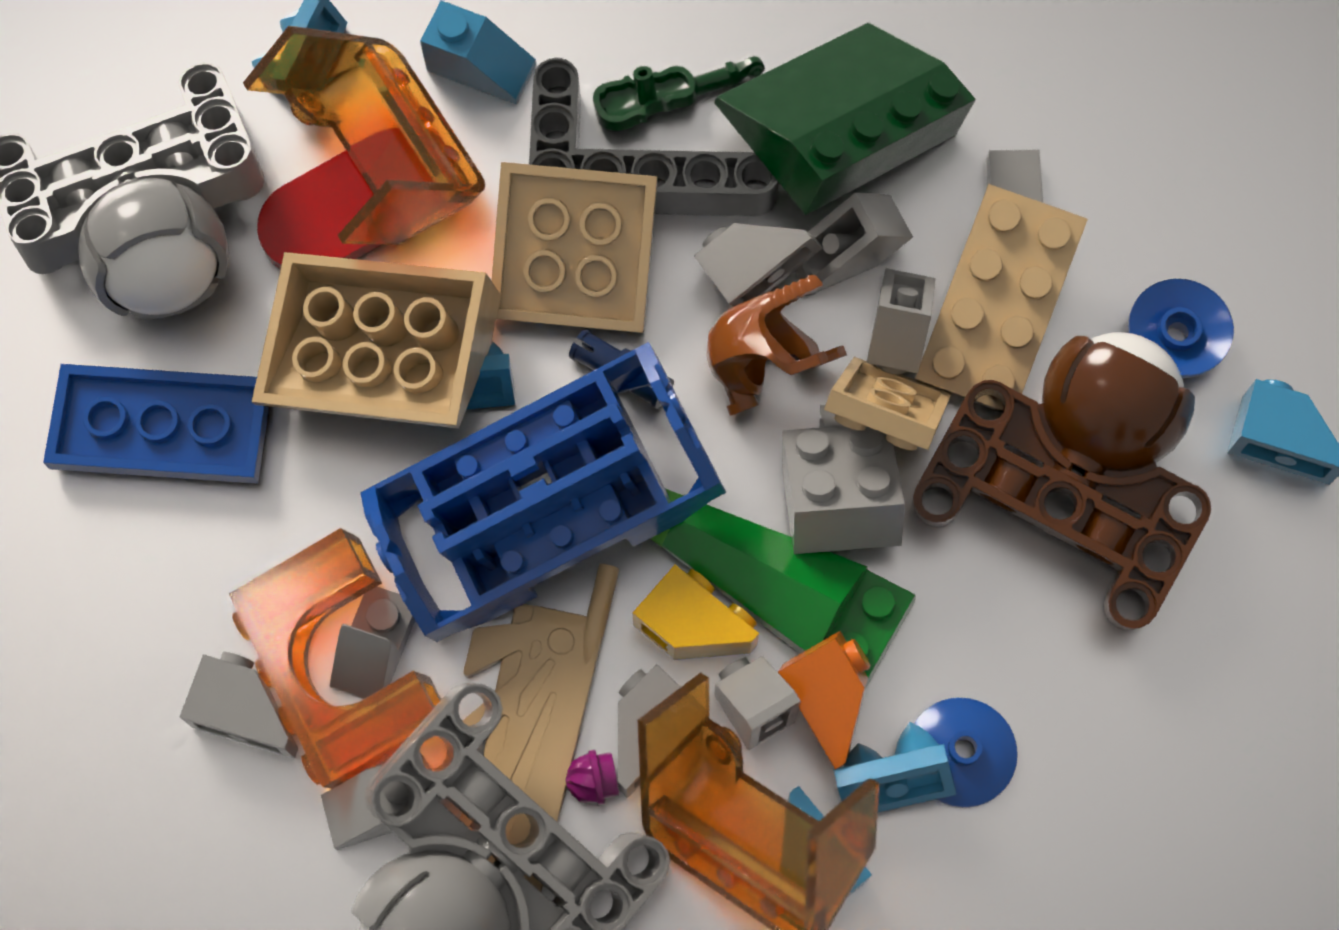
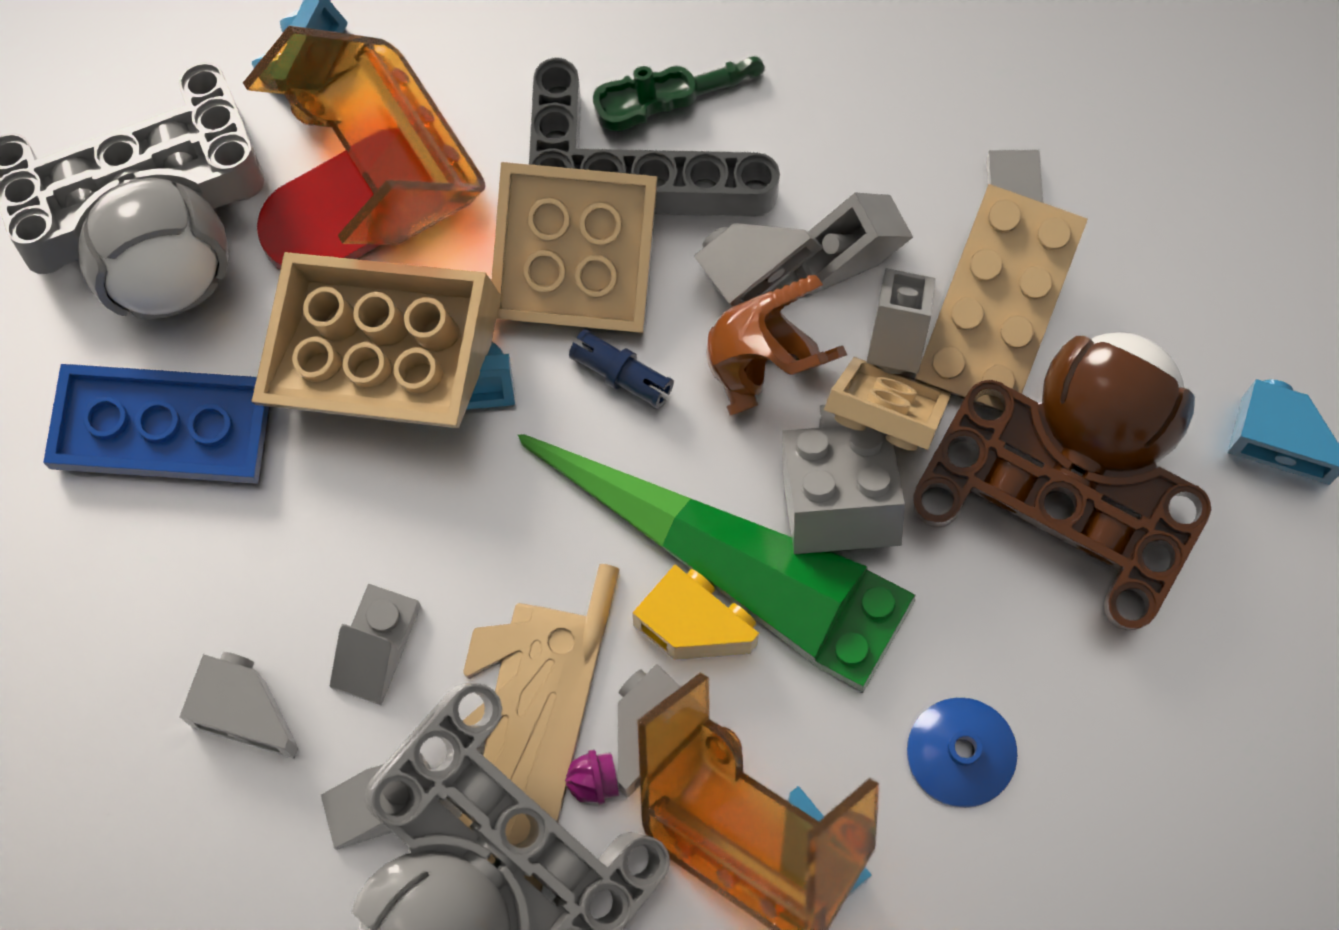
(280, 618): clear orange arch -> none
(475, 53): dark azure slope -> none
(517, 537): blue piece -> none
(756, 700): light grey slope -> none
(831, 691): orange slope -> none
(846, 113): dark green slope -> none
(910, 777): dark azure tile -> none
(1193, 311): blue dish -> none

